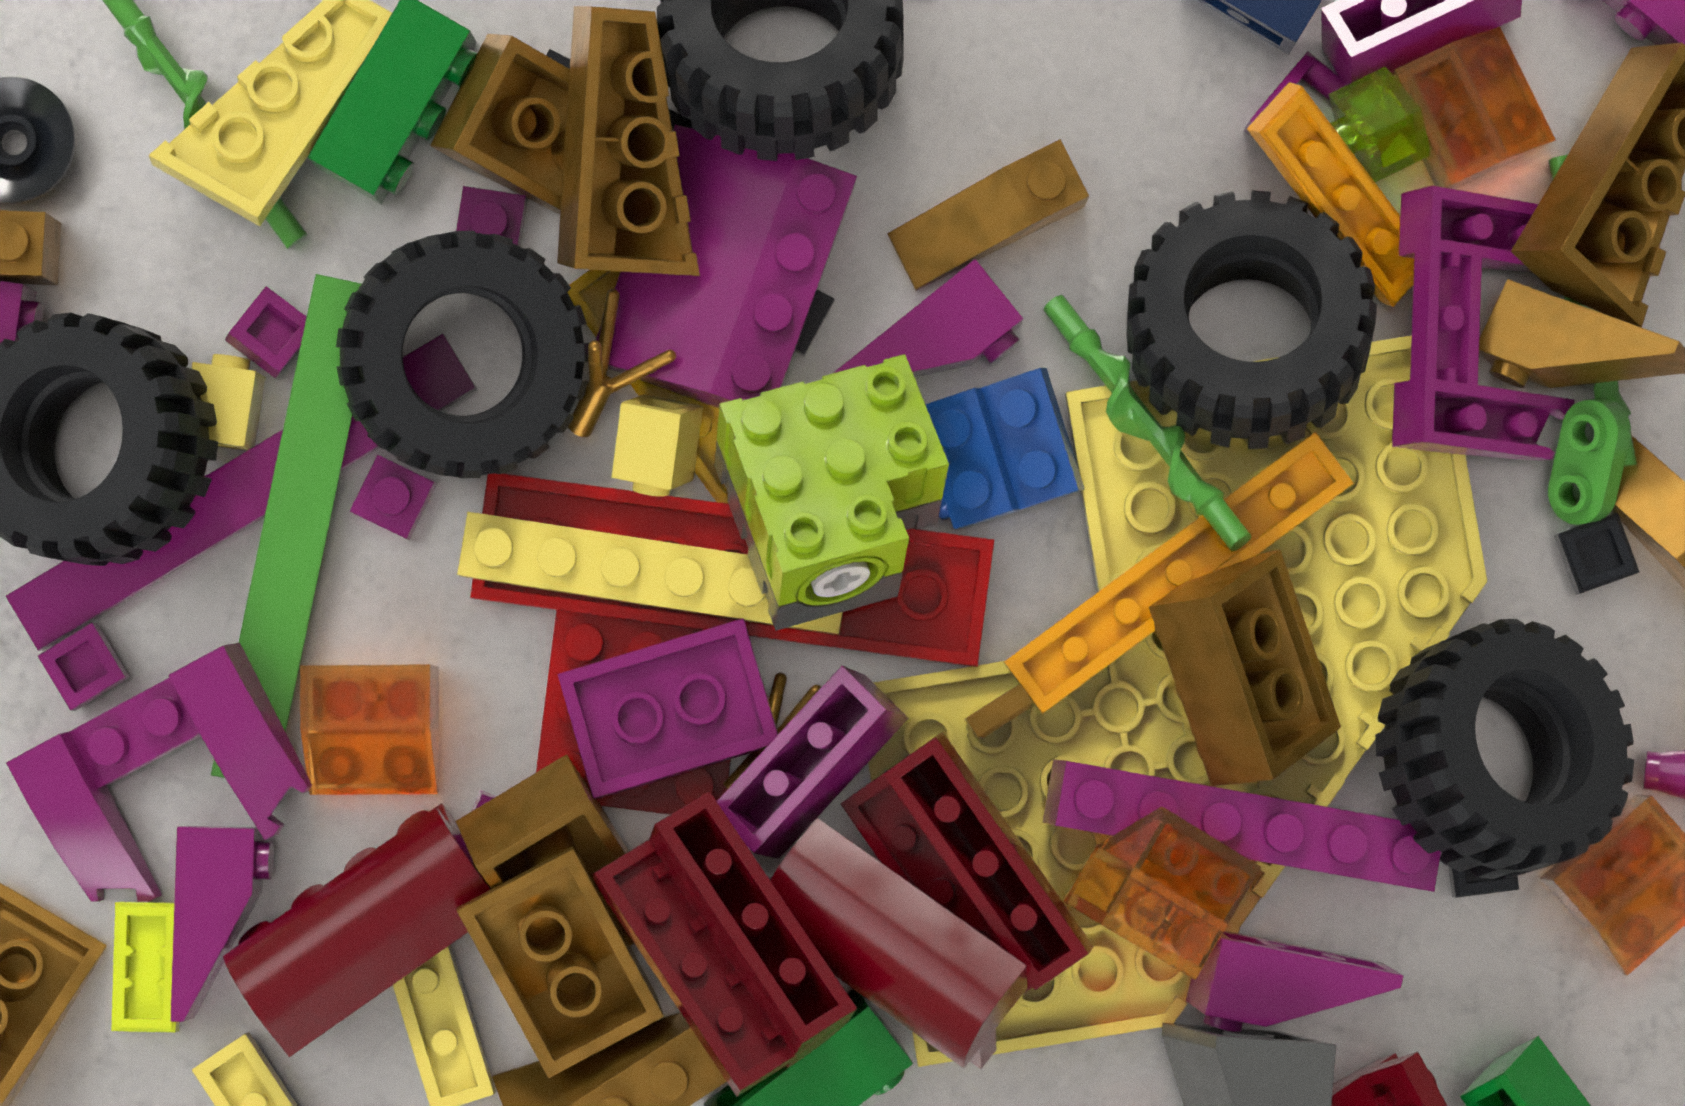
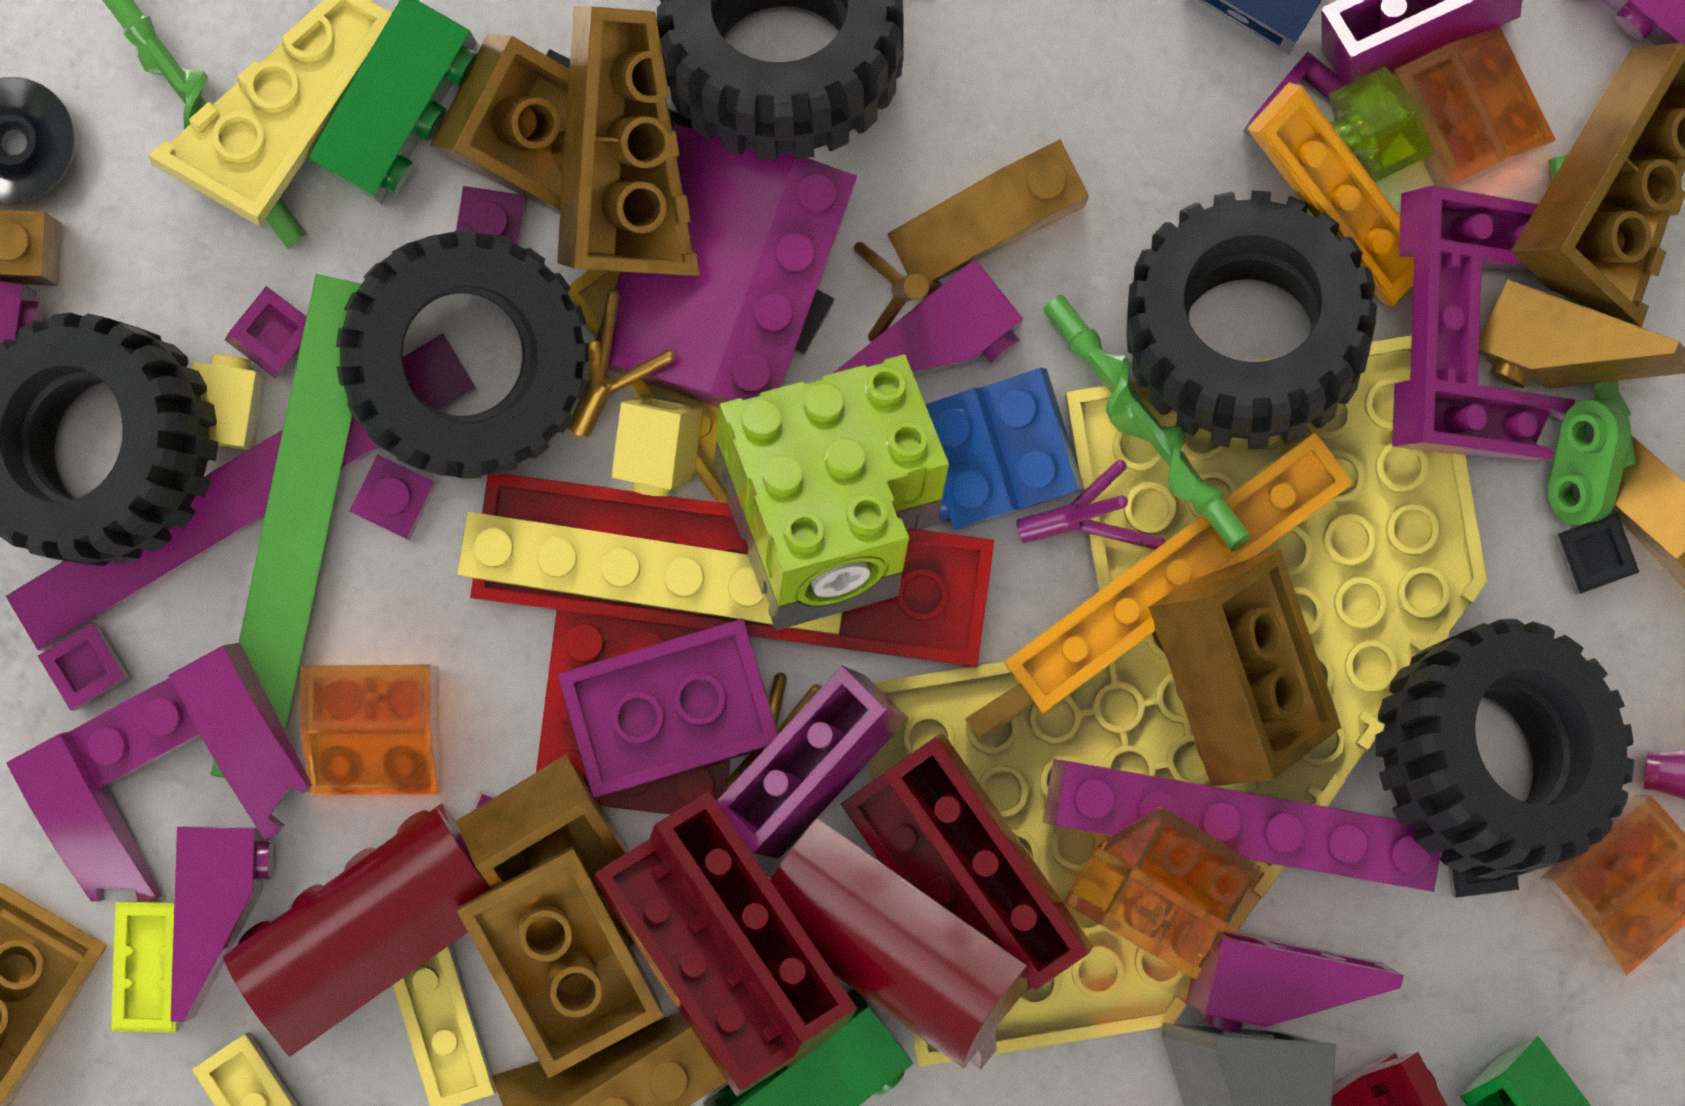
(903, 288): none -> pearl gold plant
(1077, 516): none -> magenta plant

